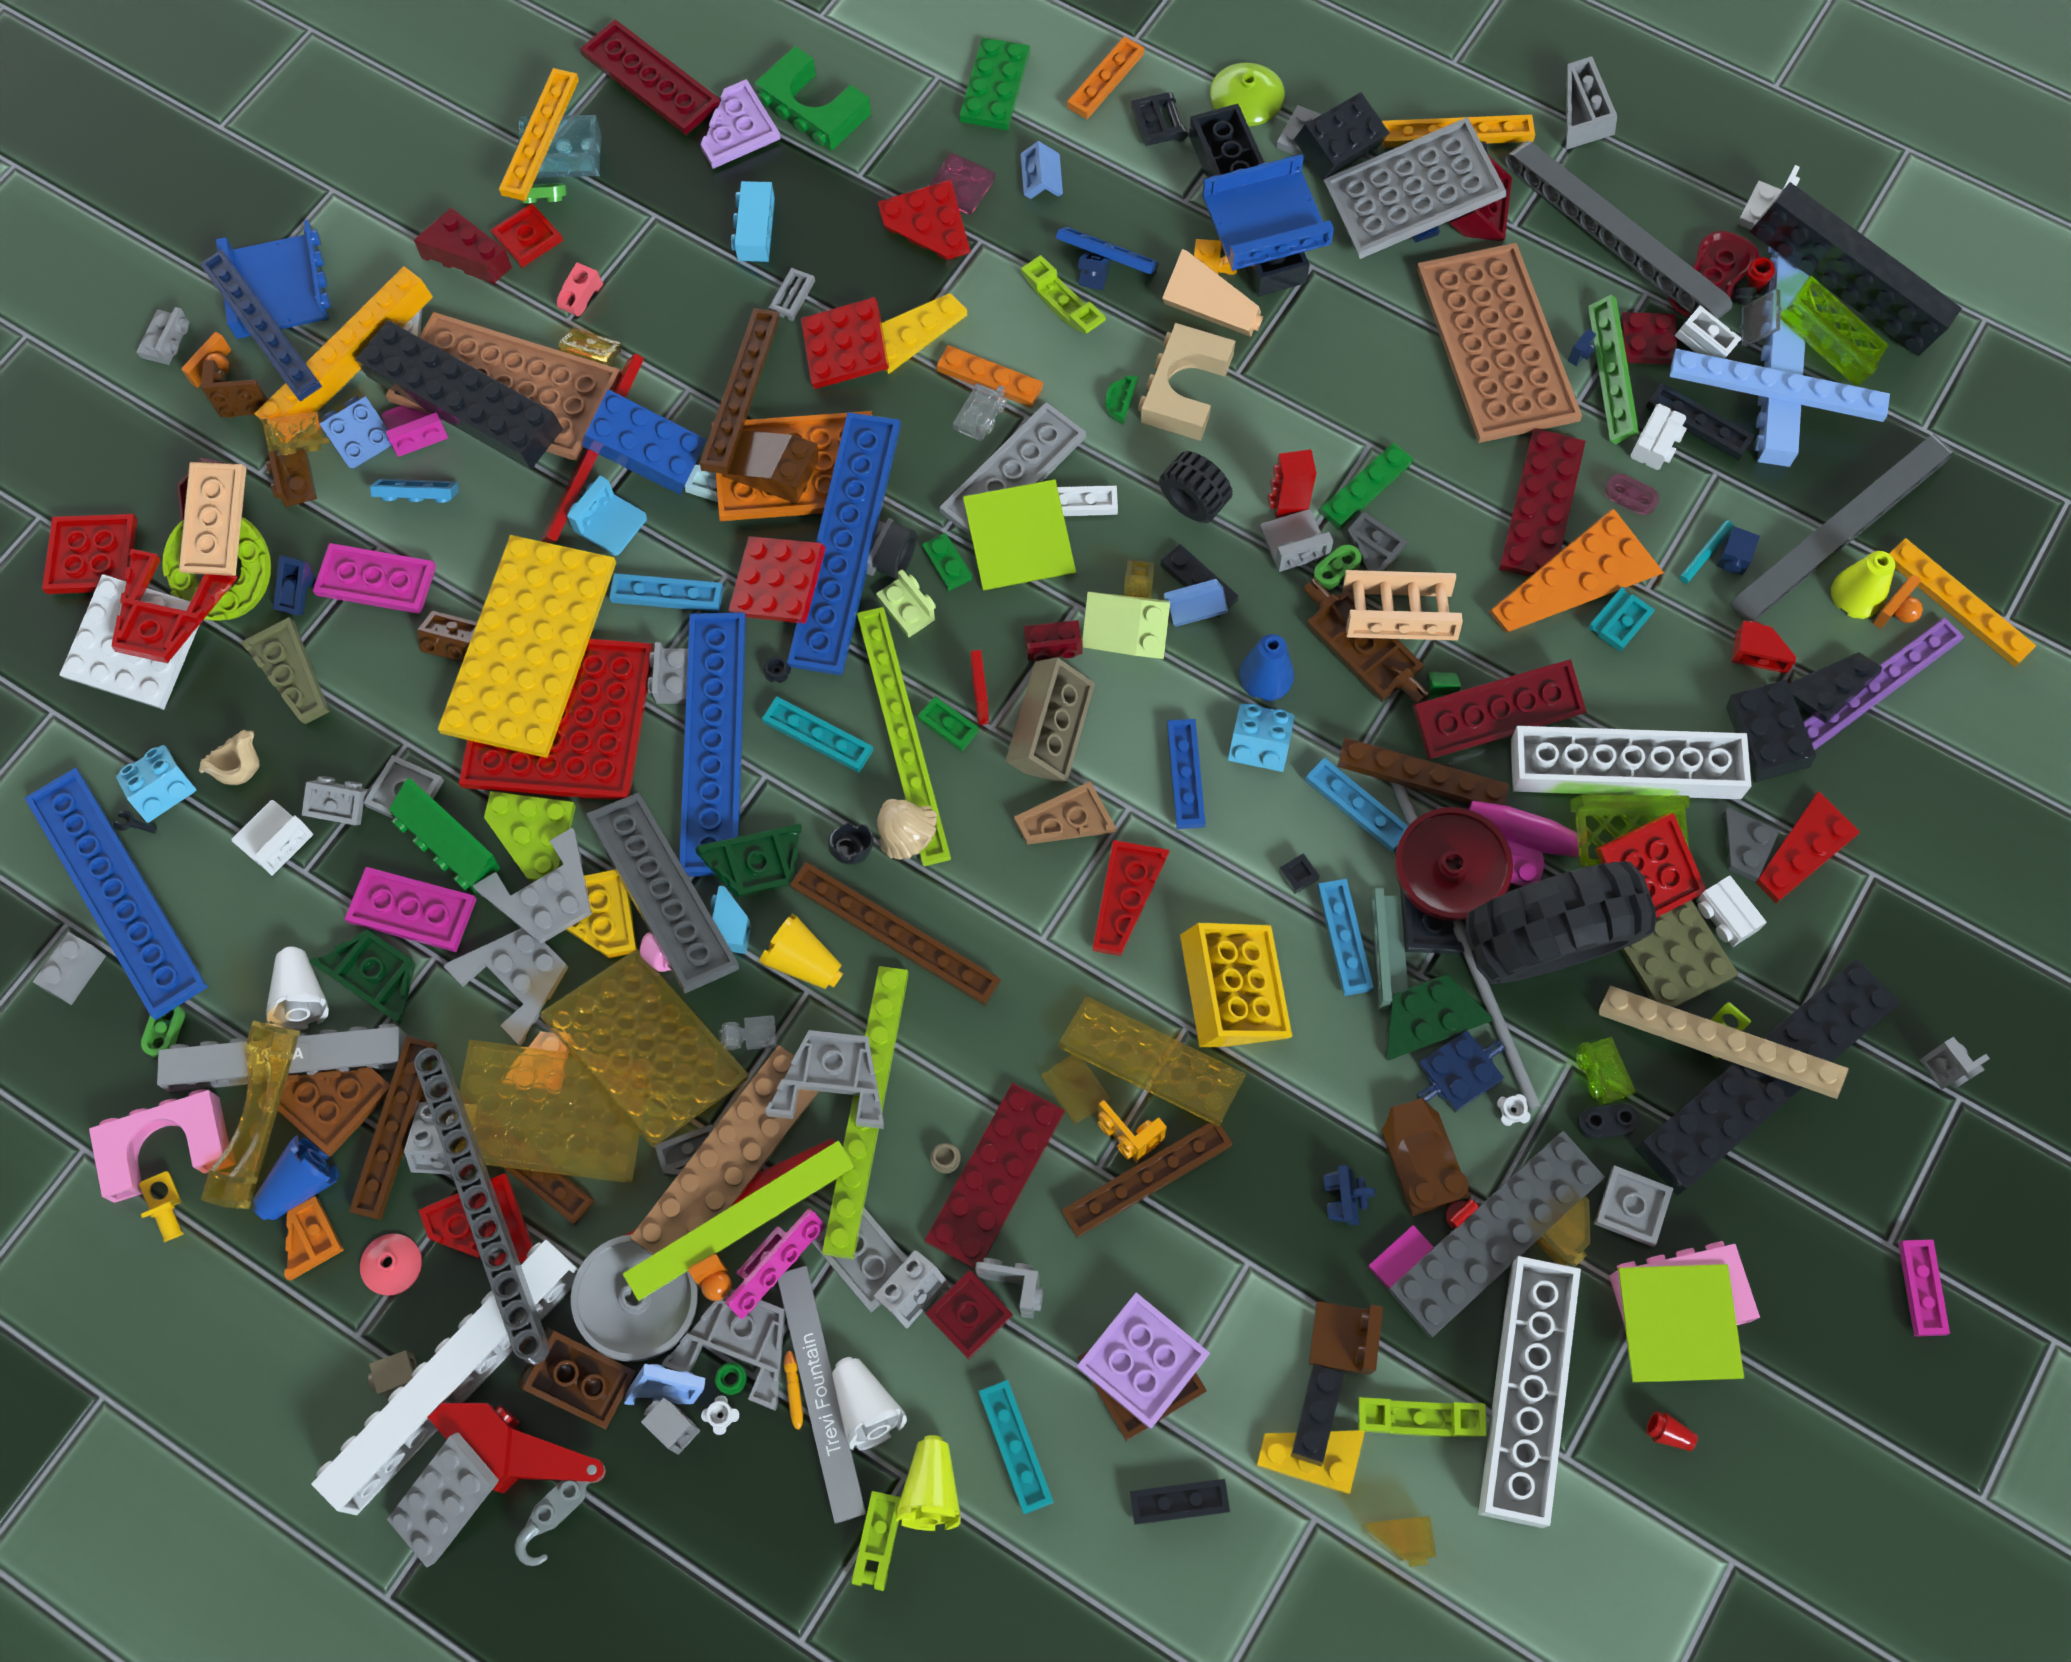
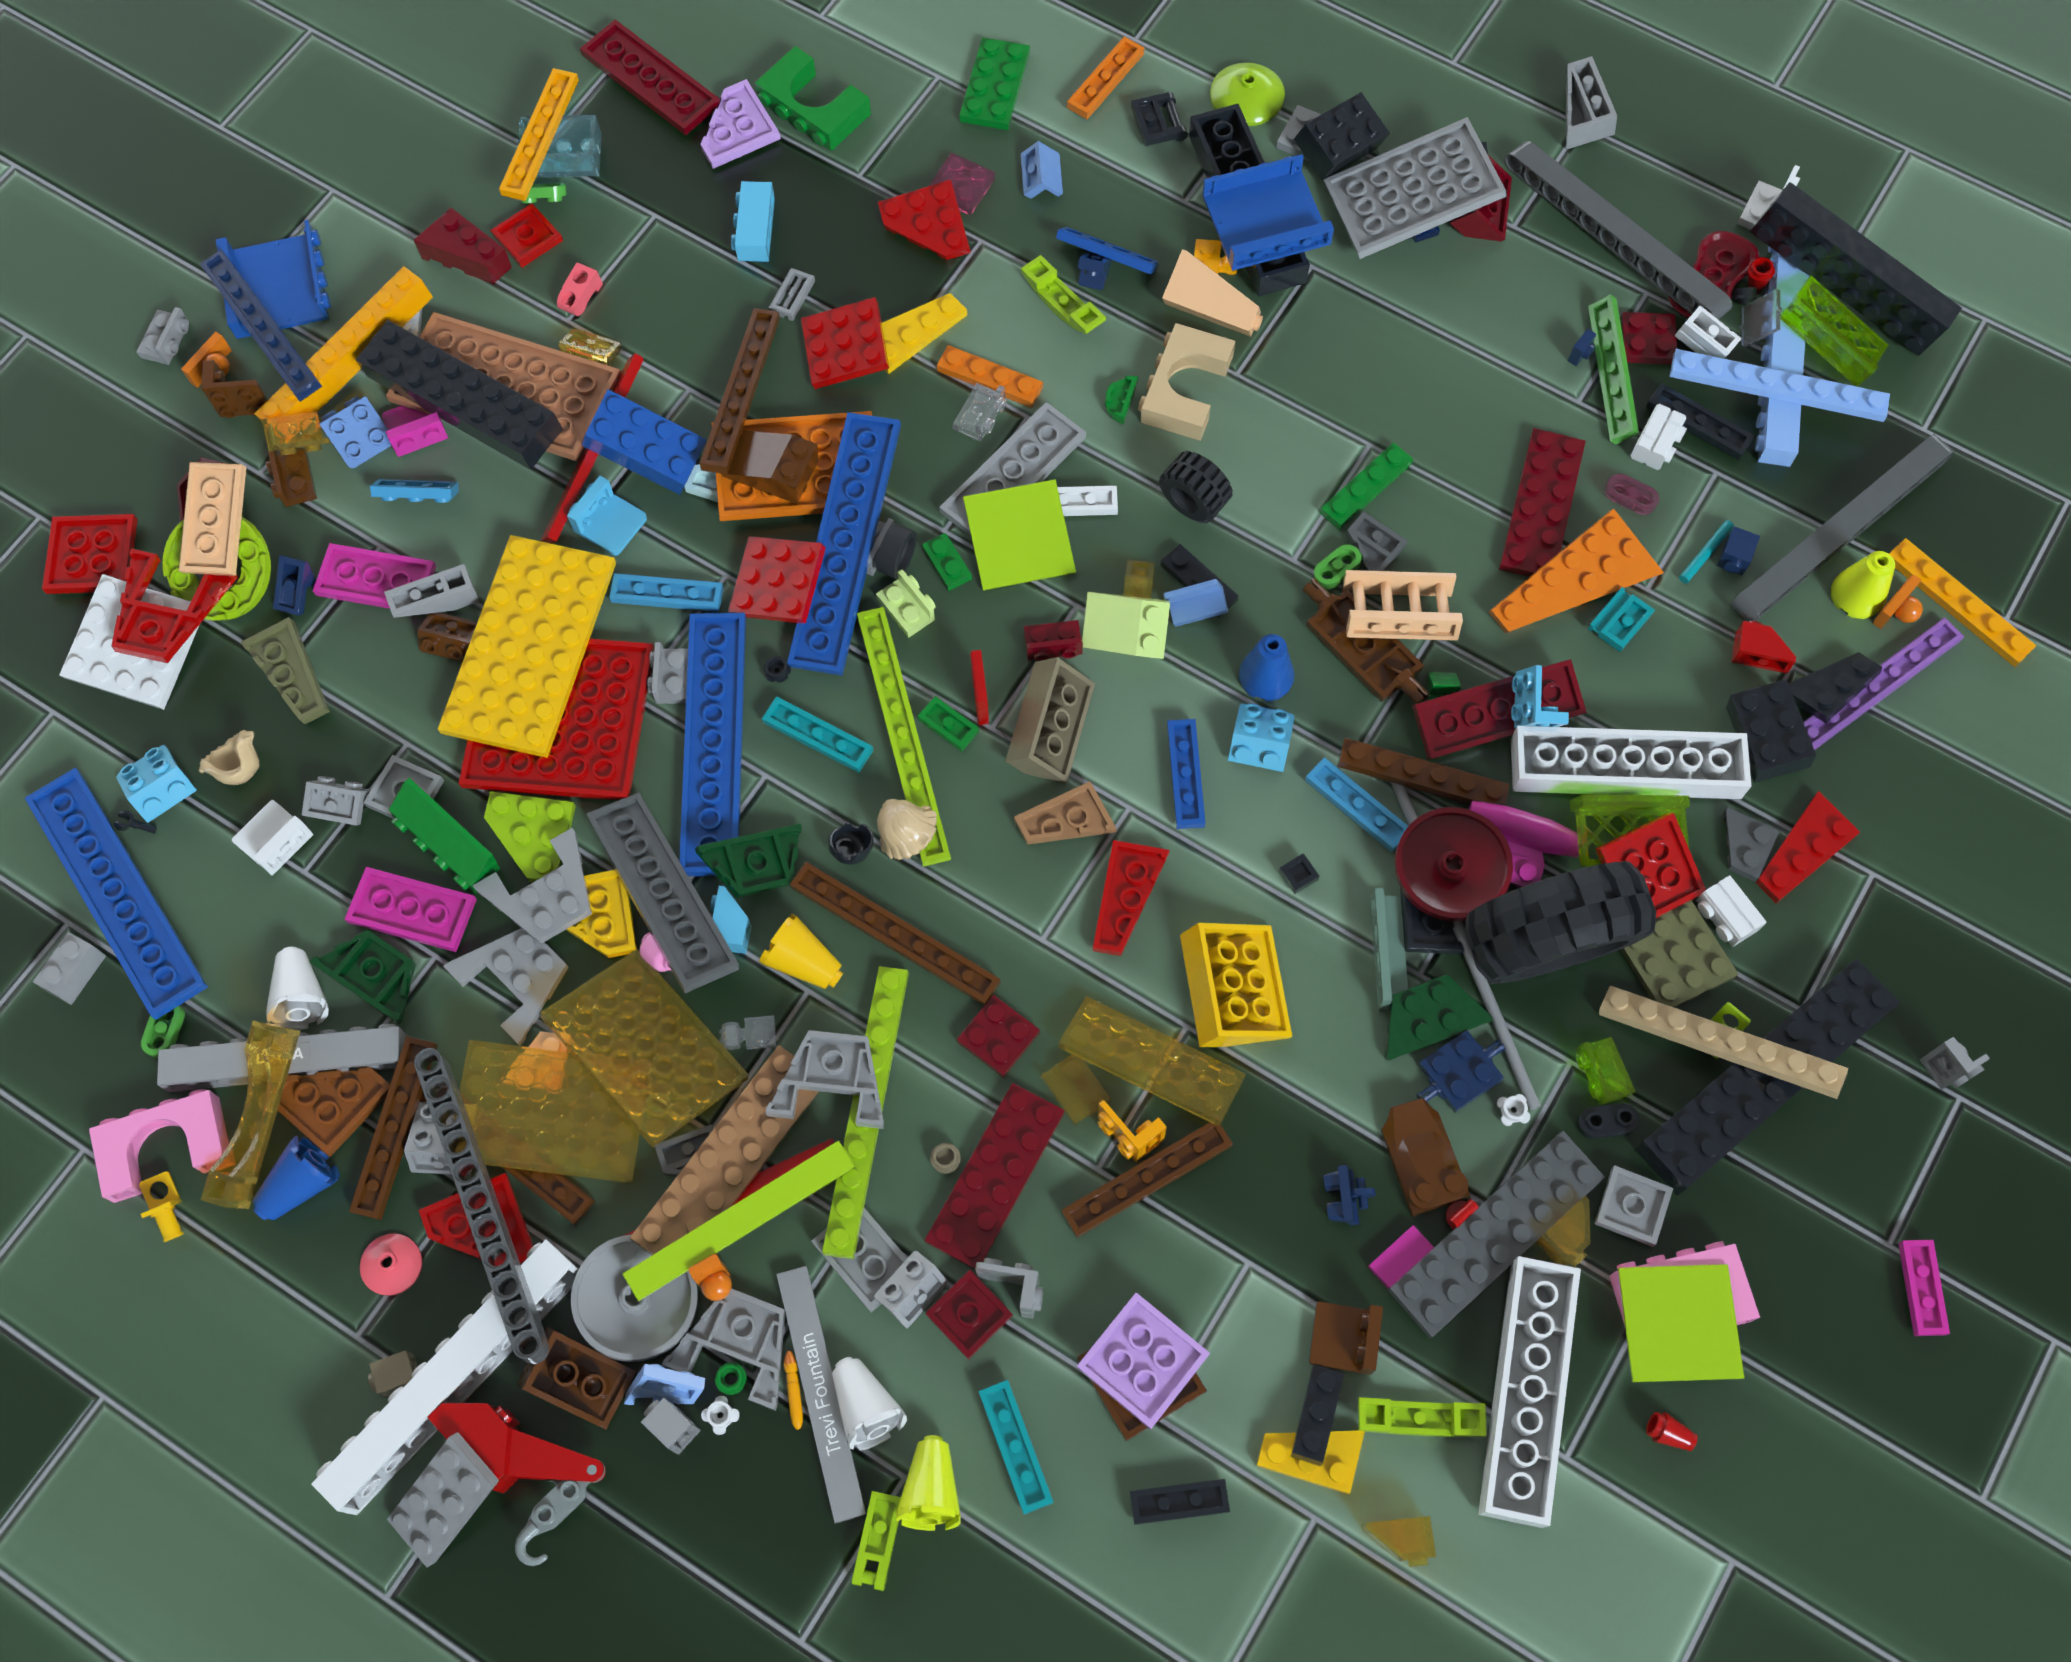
(309, 1238): orange wing -> none
(433, 594): none -> light grey slope
(772, 1261): dark pink bracket -> none
(998, 1036): none -> dark red plate
(1292, 483): red brick -> none
(1296, 540): light grey bracket -> none
(1345, 937): dark azure plate -> none
(1488, 129): light orange plate -> none
(1498, 343): nougat plate -> none
(1527, 706): none -> medium azure bracket

